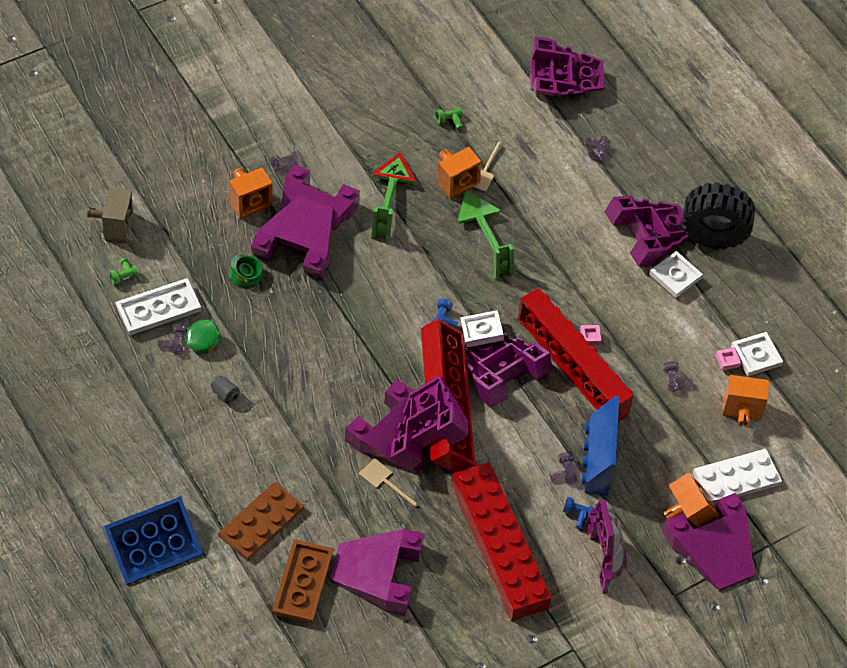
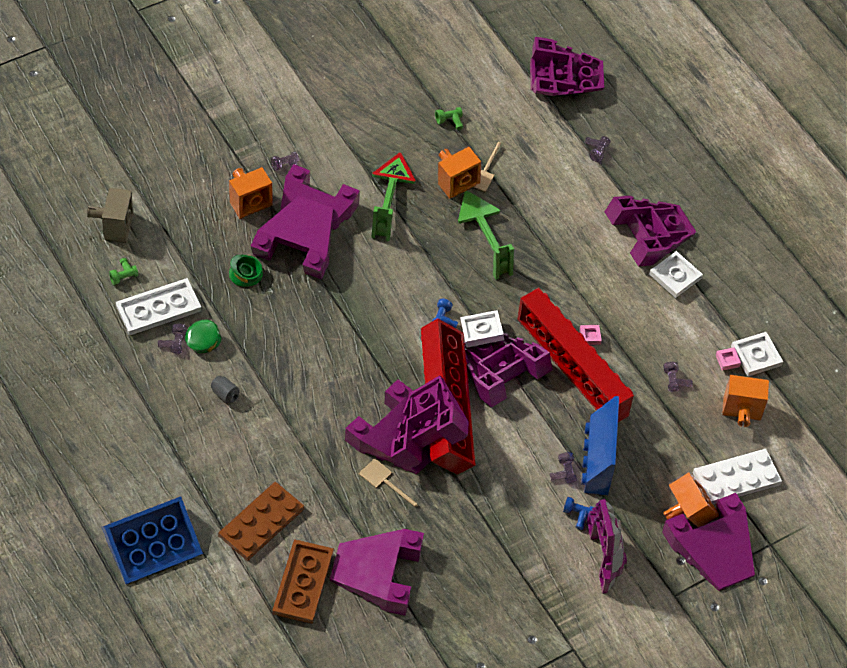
(501, 541): red brick -> none
(718, 215): black tyre -> none

